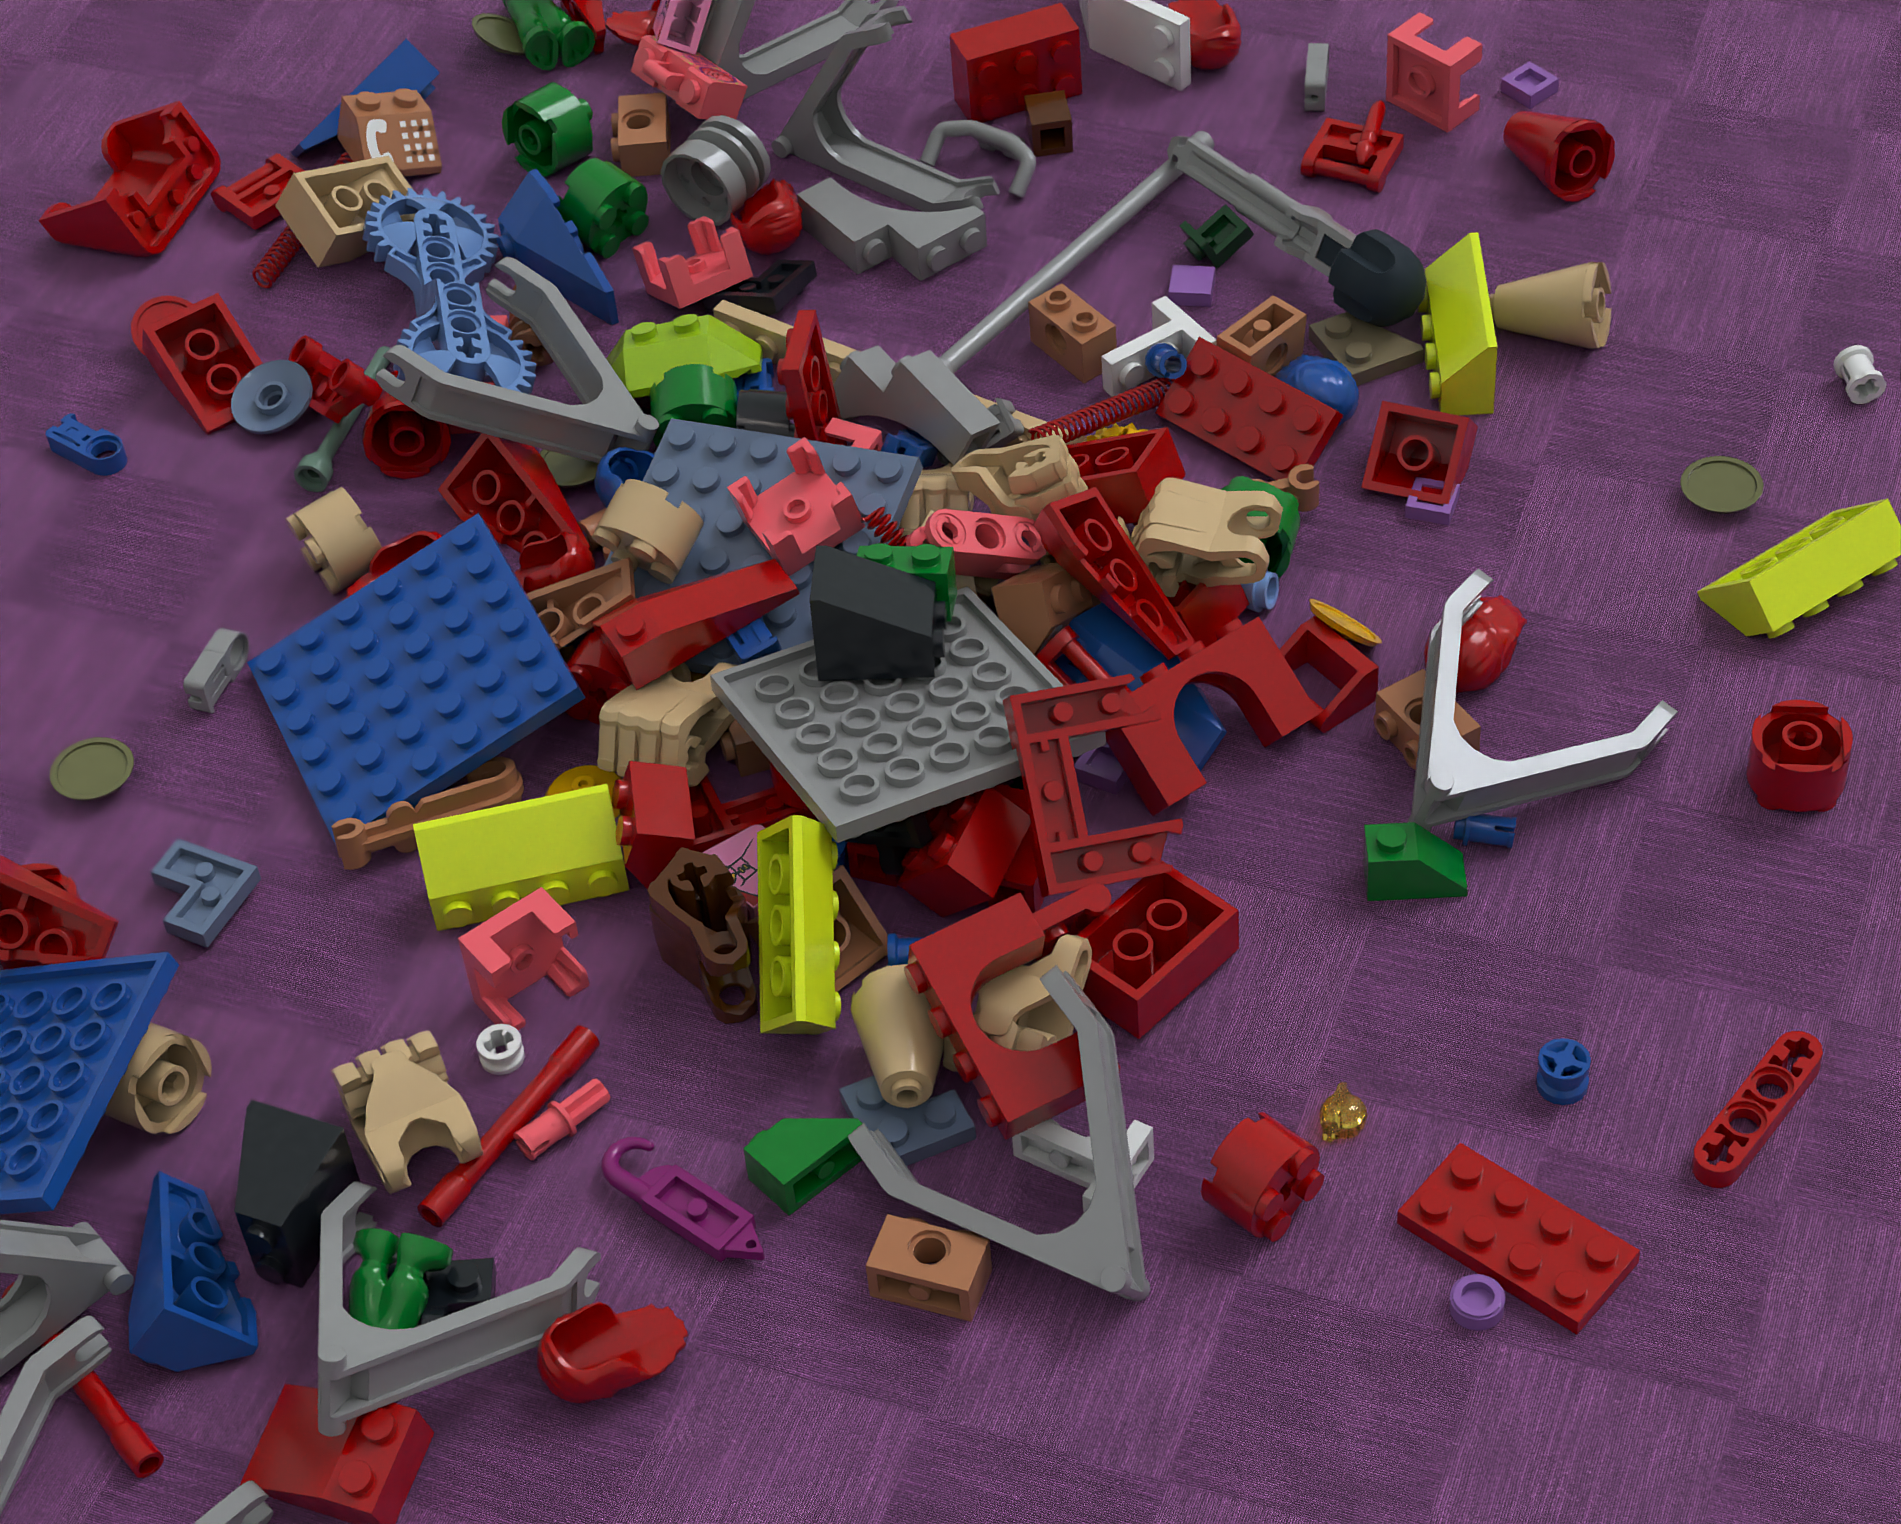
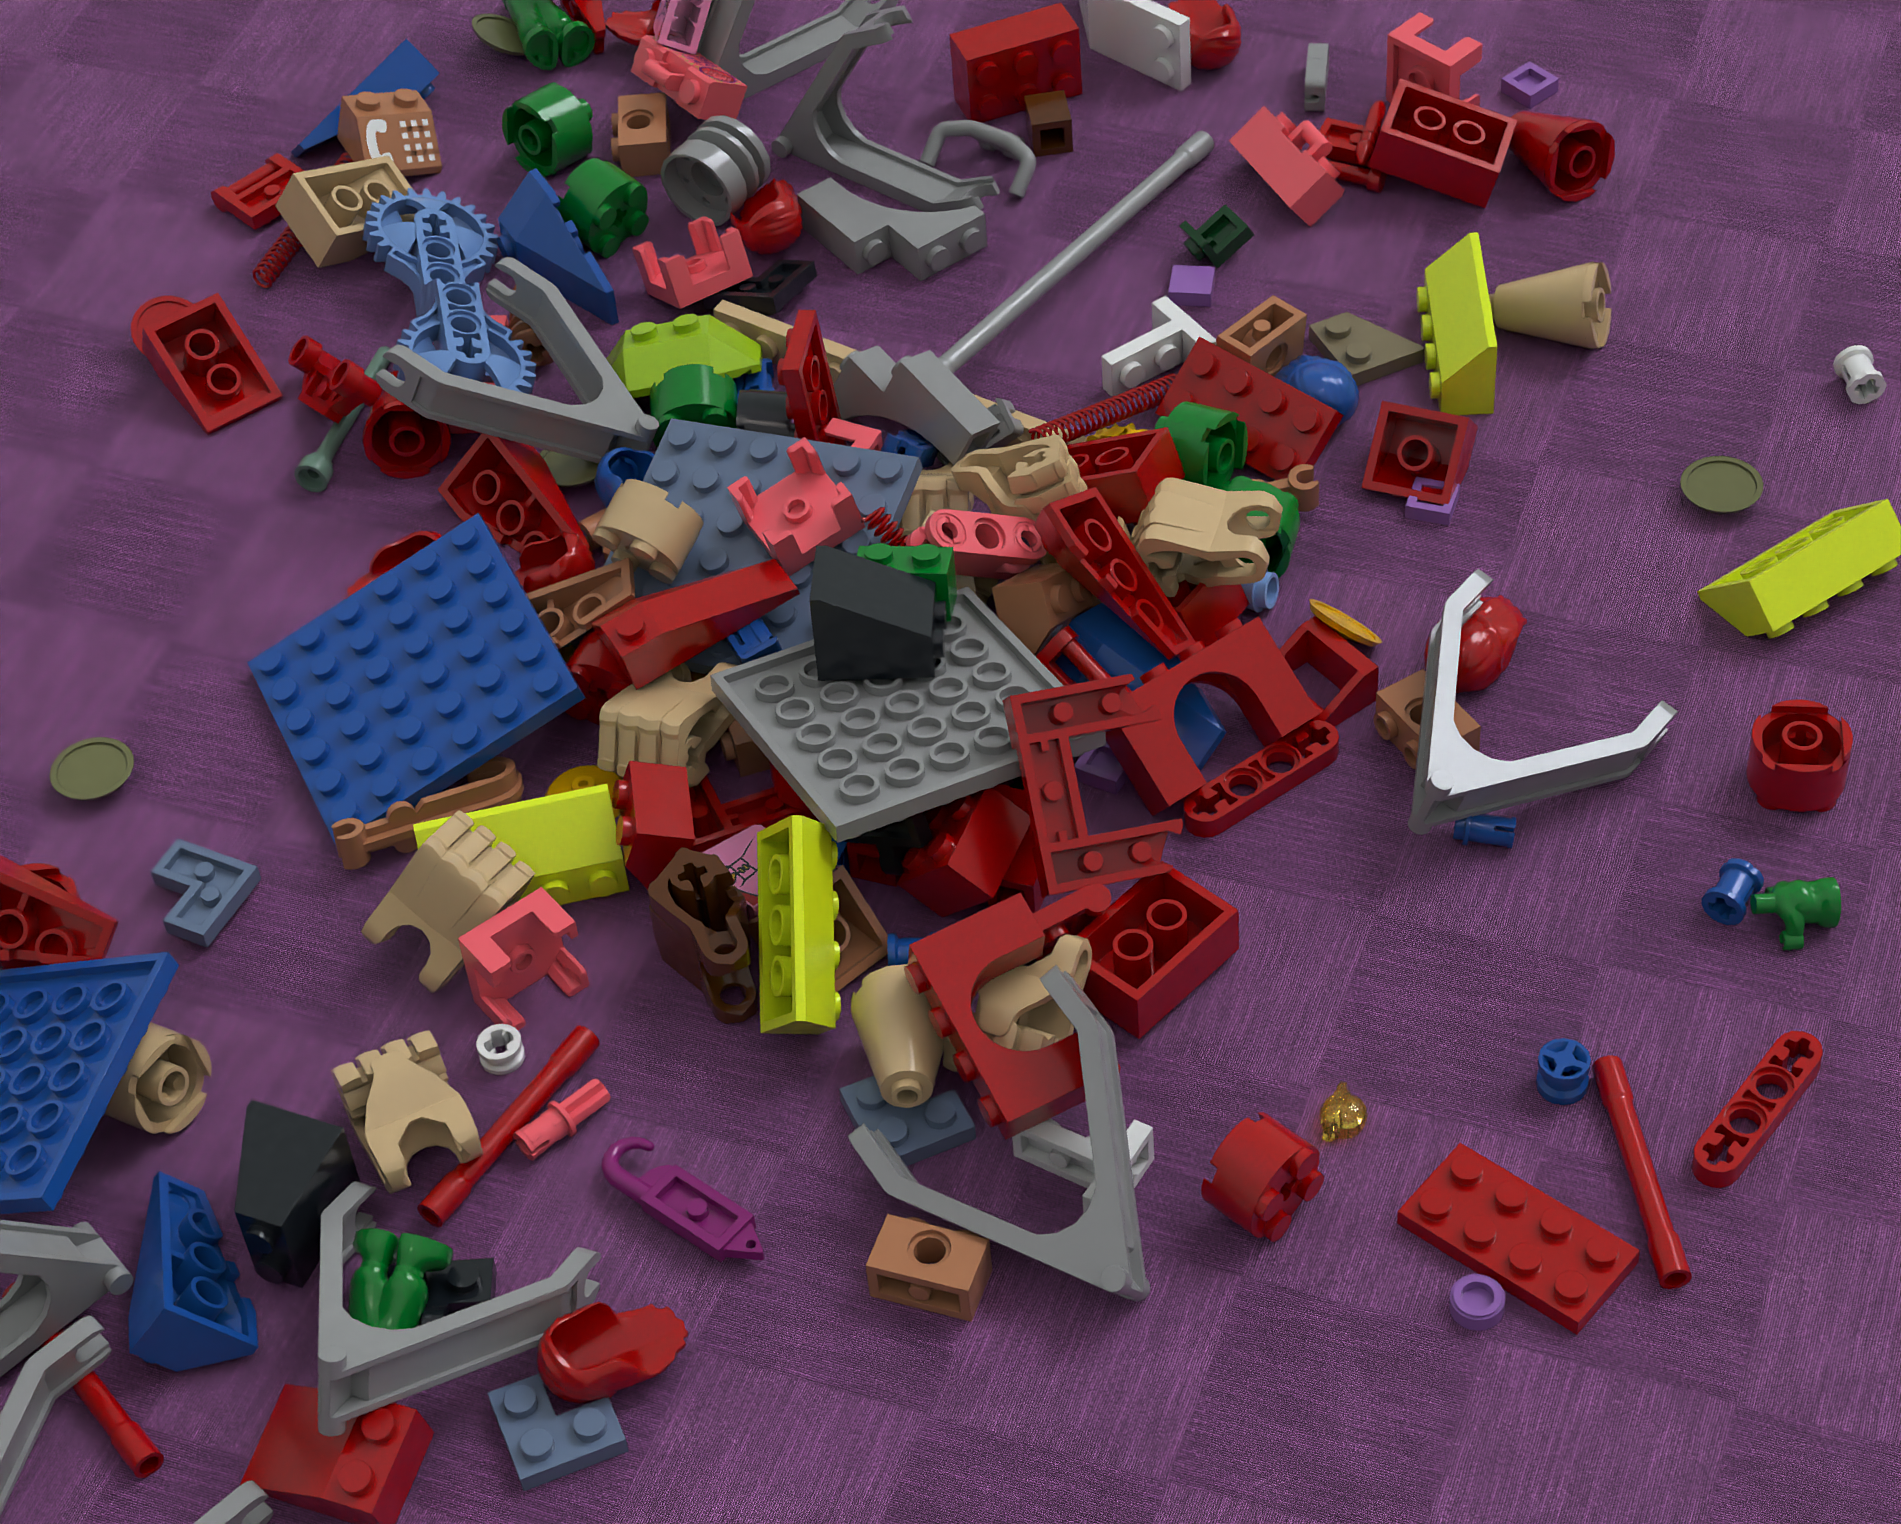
(82, 445): blue piece -> none
(157, 180): red windscreen -> none
(216, 668): light grey piece -> none
(271, 396): sand blue dish -> none
(335, 539): tan brick -> none
(448, 891): none -> tan piece
(548, 1444): none -> sand blue plate
(800, 1158): green slope -> none
(1071, 331): nougat brick -> none
(1156, 359): blue pin -> none
(1207, 442): none -> green brick
(1255, 772): none -> red beam
(1298, 177): none -> coral piece
(1371, 271): piece -> none
(1410, 863): green slope -> none
(1442, 143): none -> red brick
(1662, 1241): none -> red piece
(1729, 897): none -> blue bush
(1799, 904): none -> green piece

